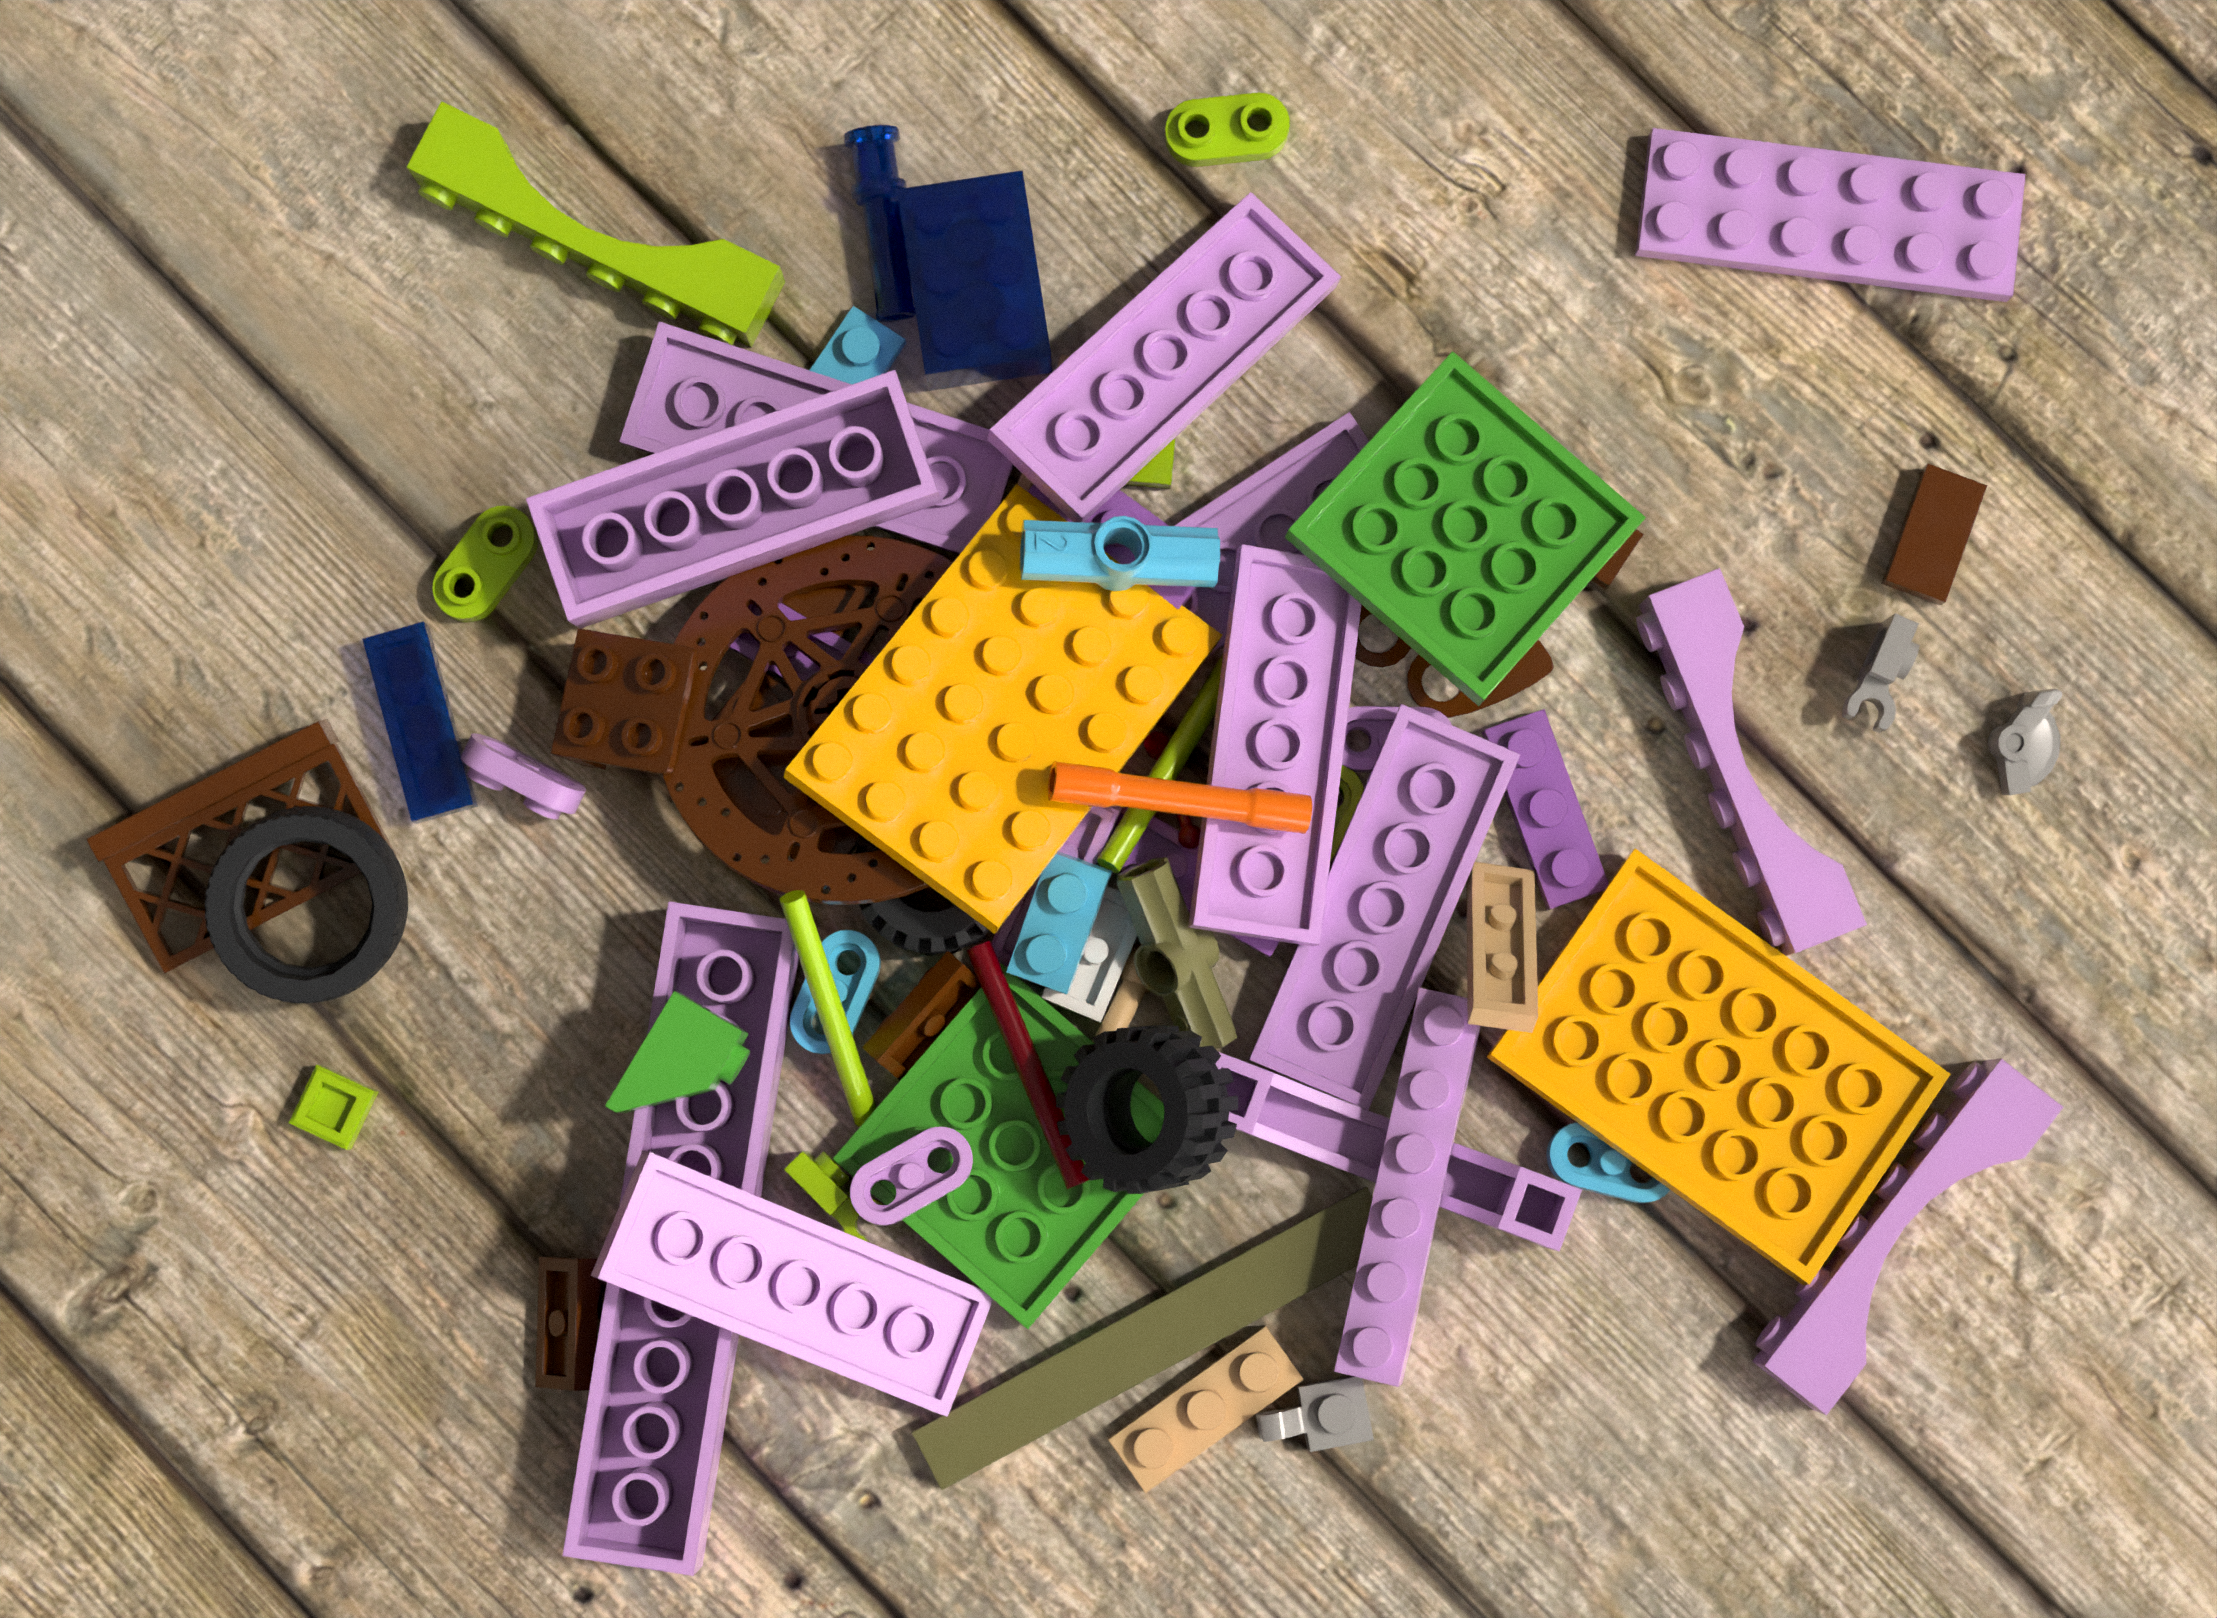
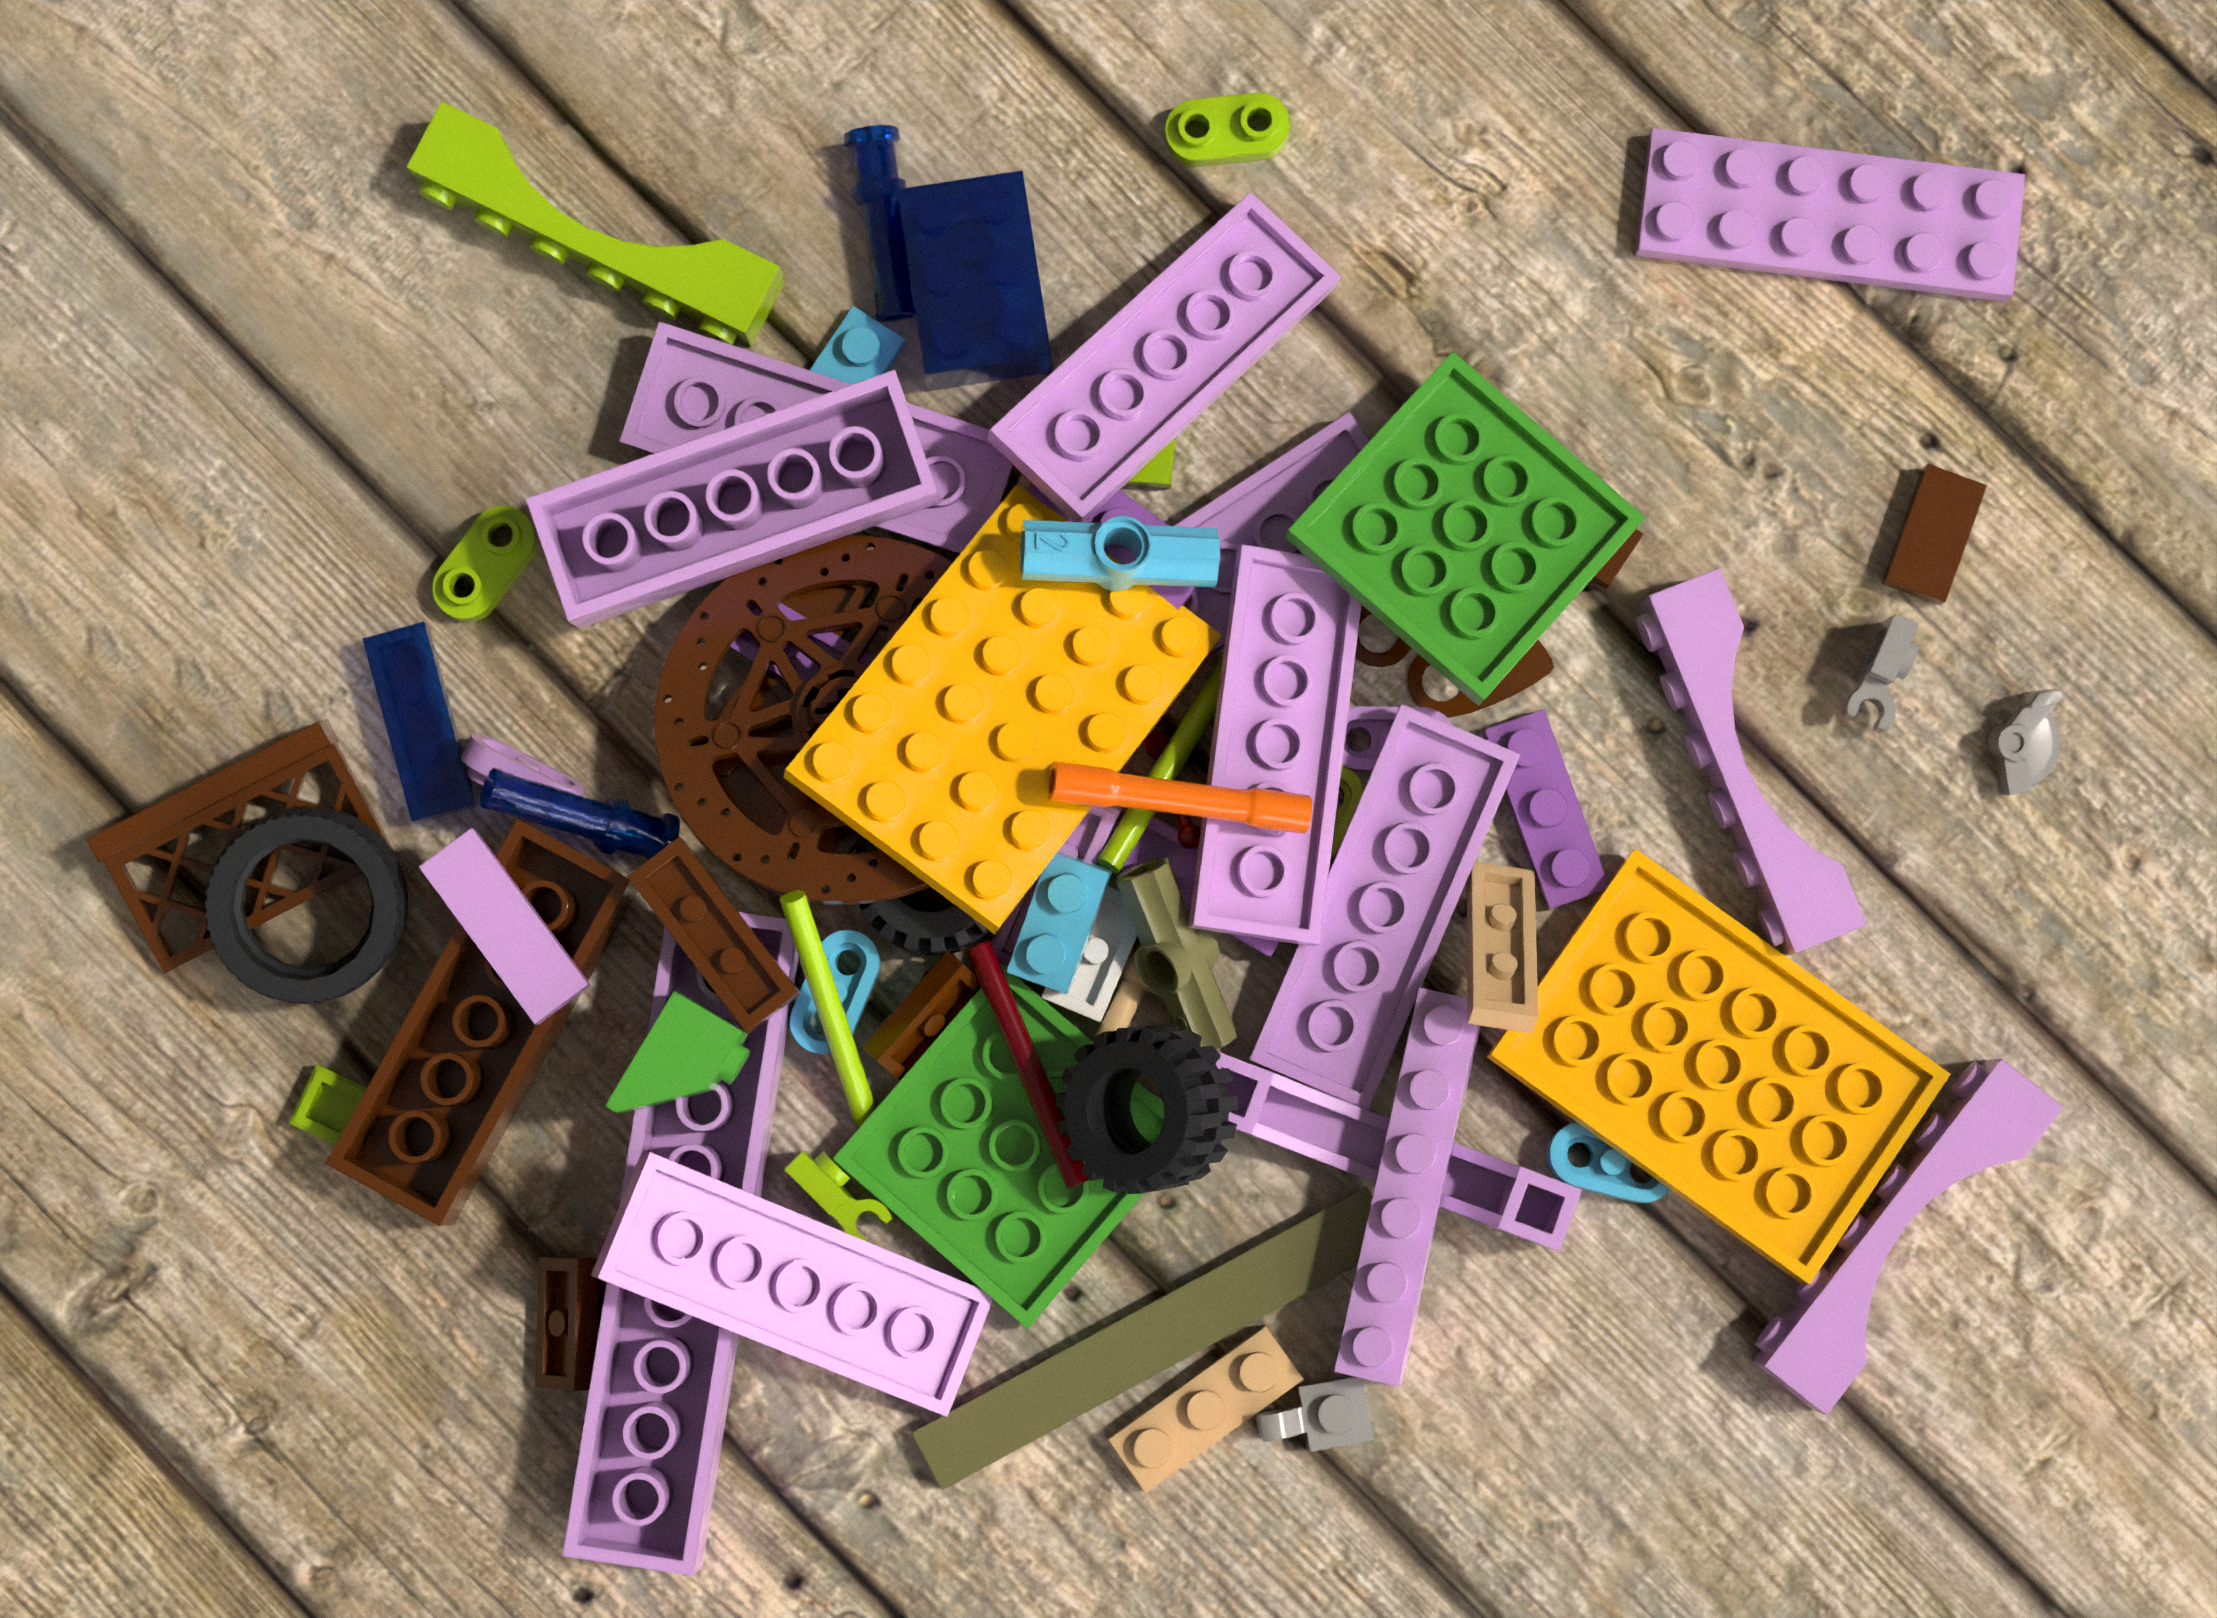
(471, 1045): none -> reddish brown brick
(504, 926): none -> lavender tile
(608, 824): none -> clear blue pin
(624, 702): reddish brown bracket -> none
(714, 935): none -> reddish brown plate
(910, 1174): lavender plate -> none

